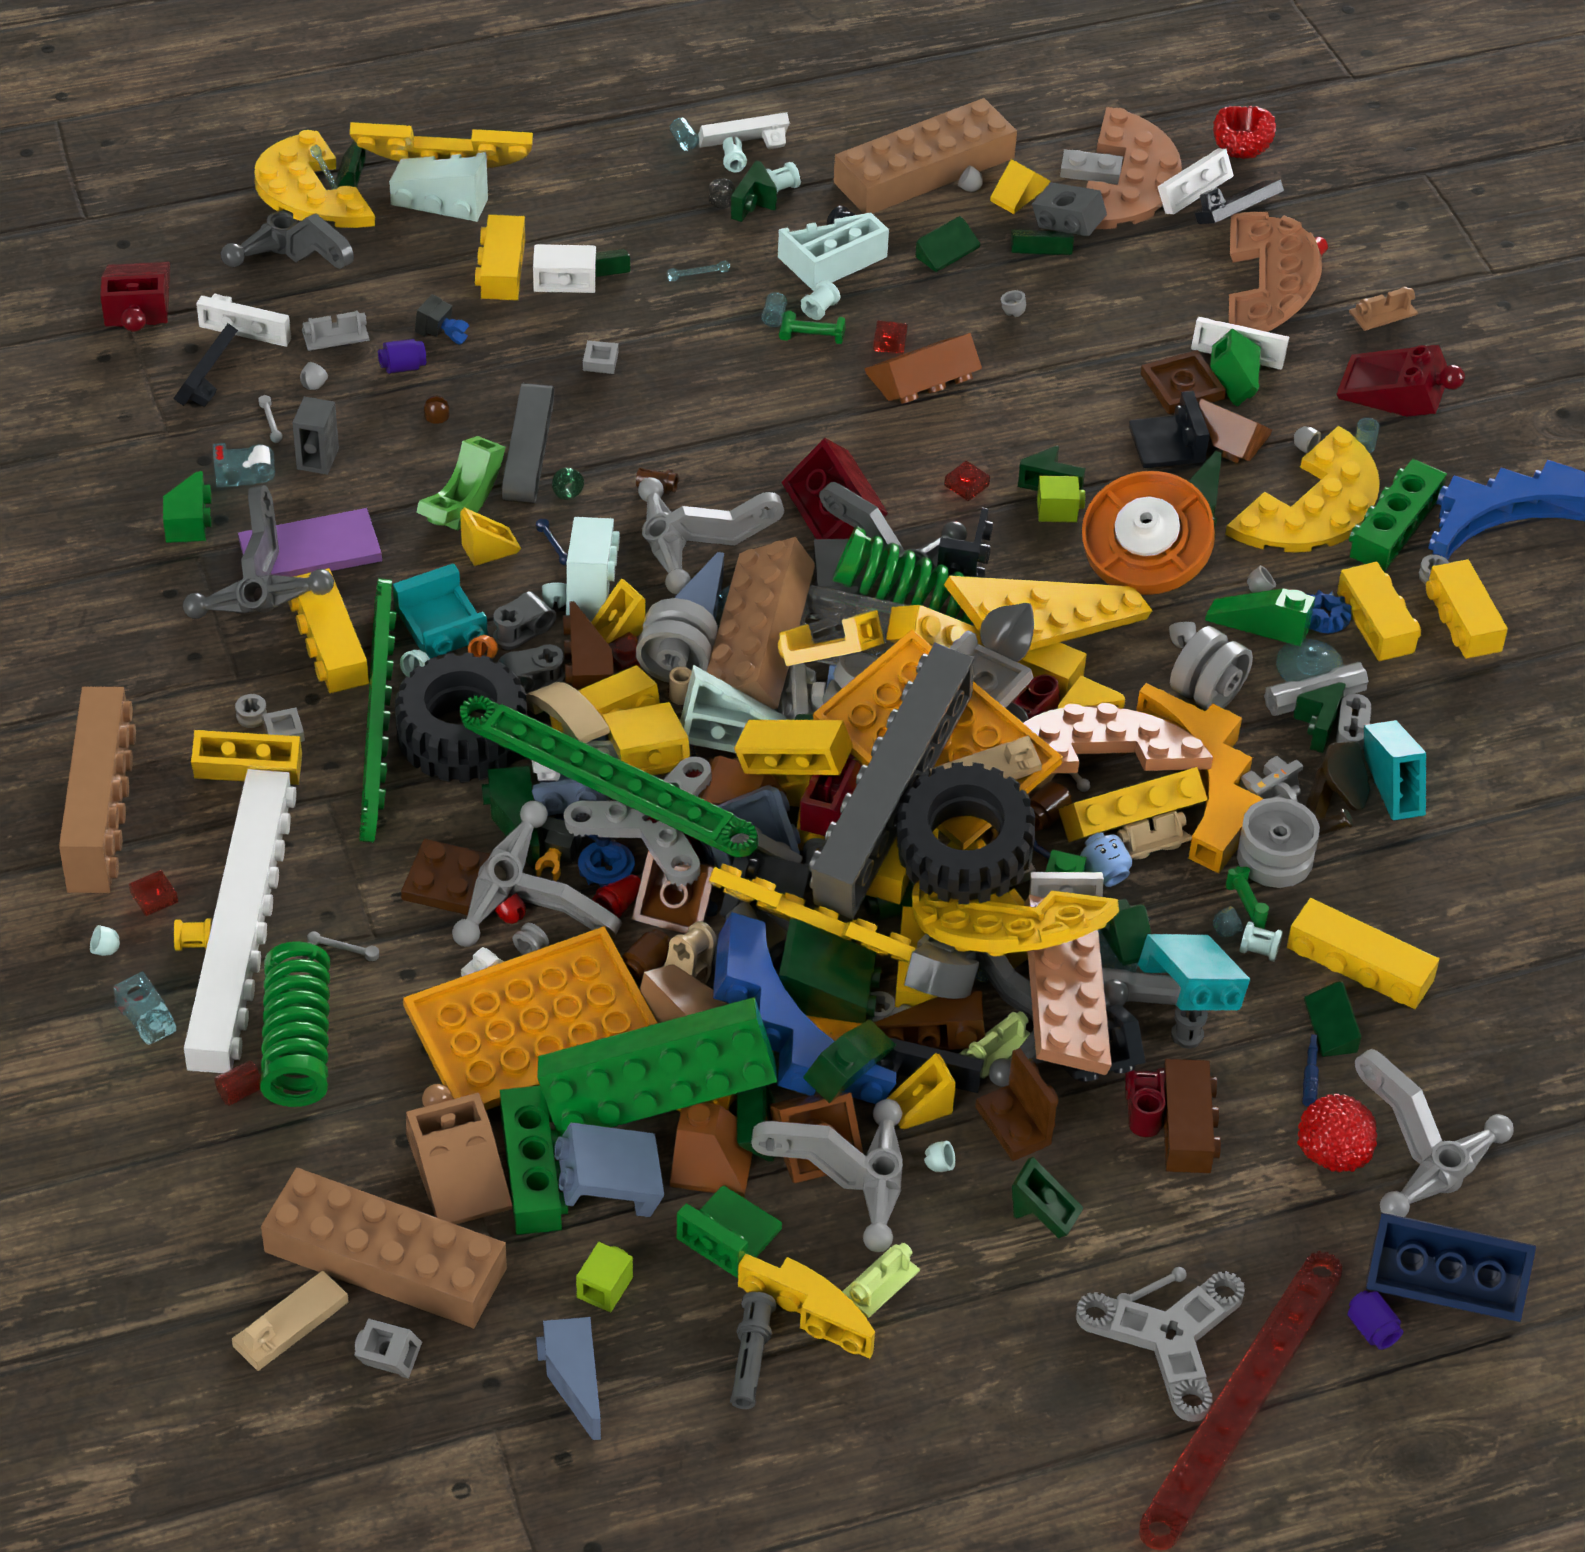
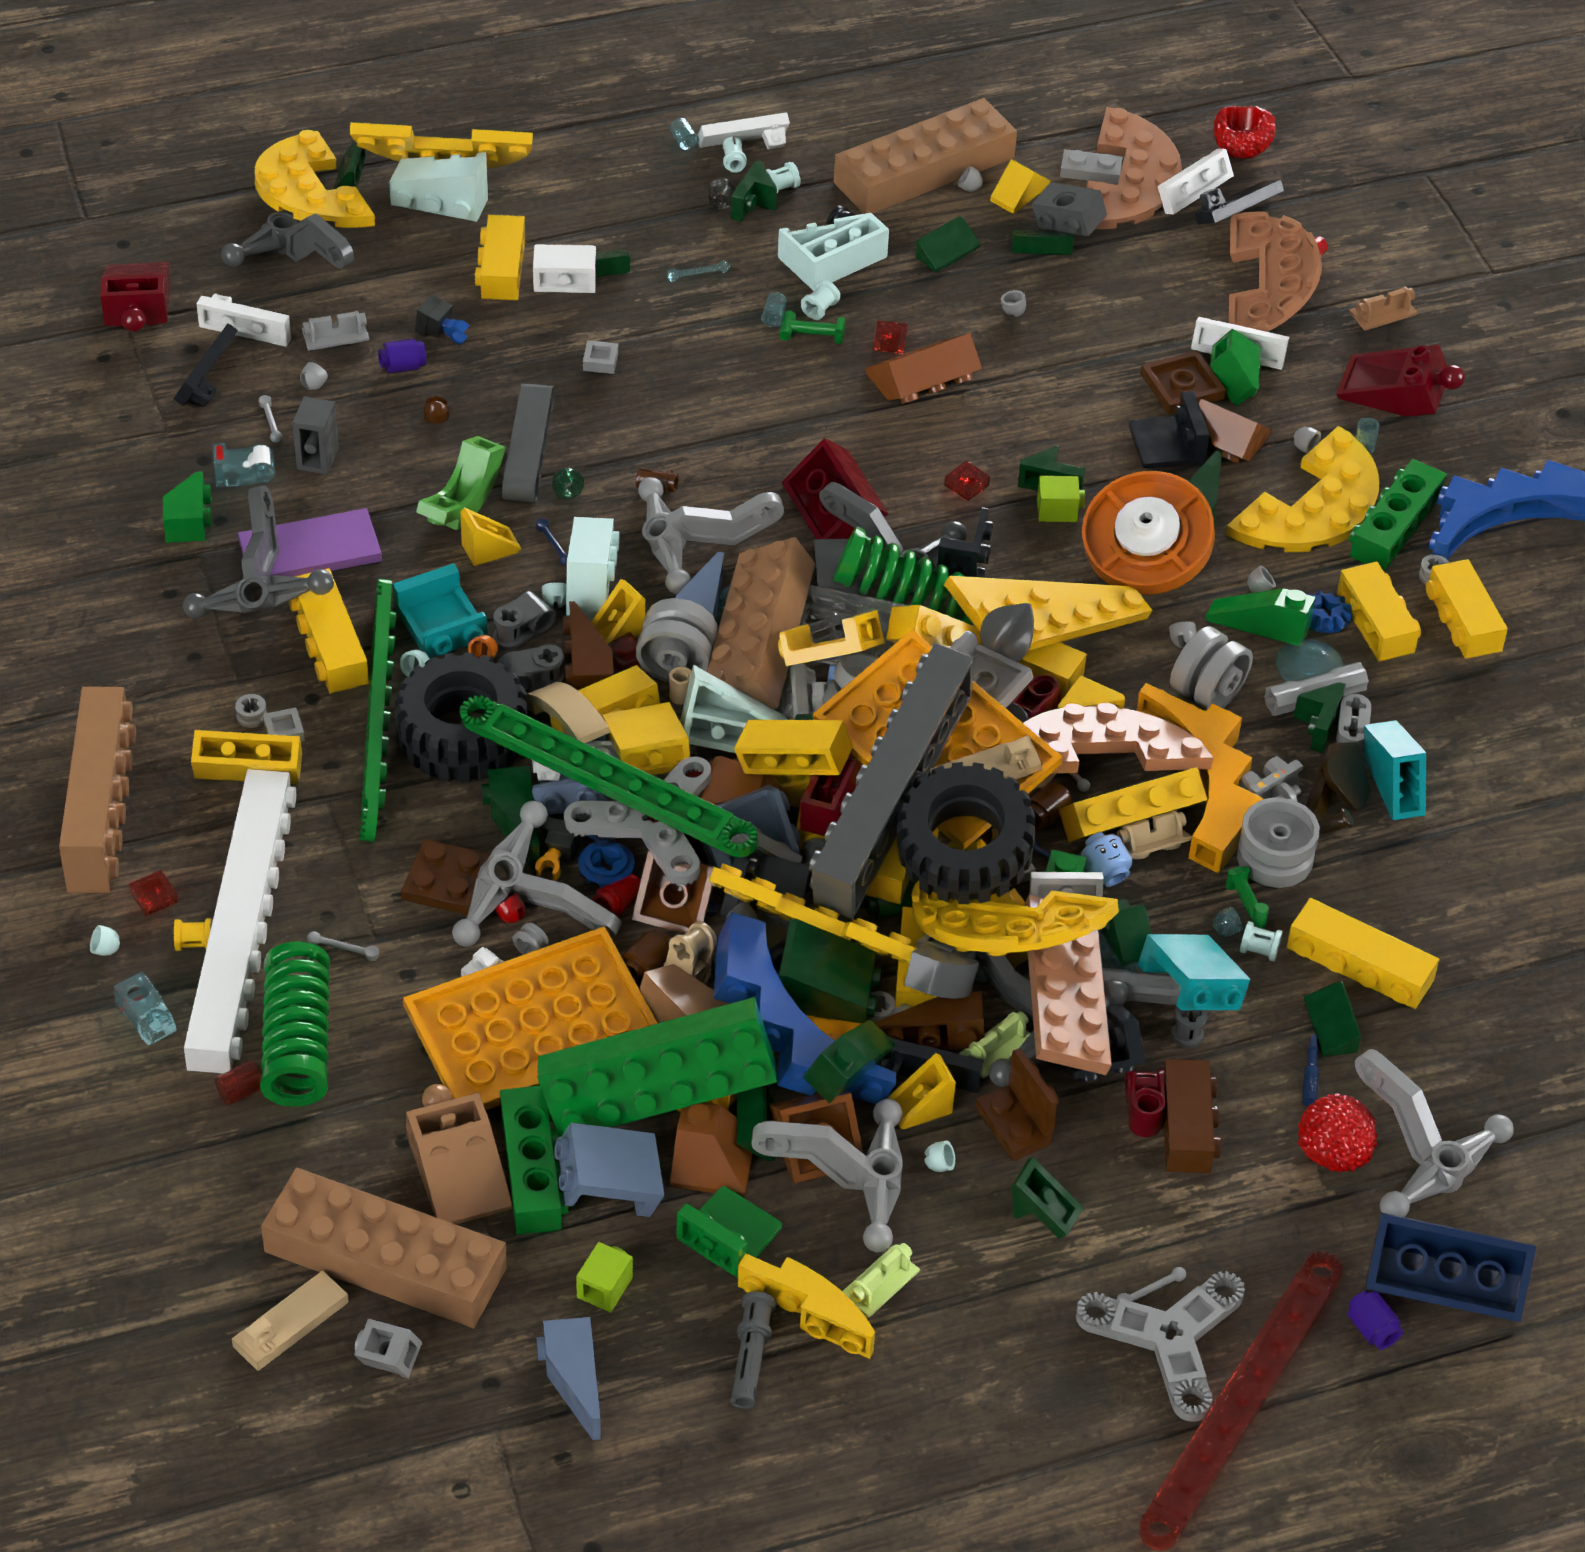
(316, 153): clear light blue hinge -> none

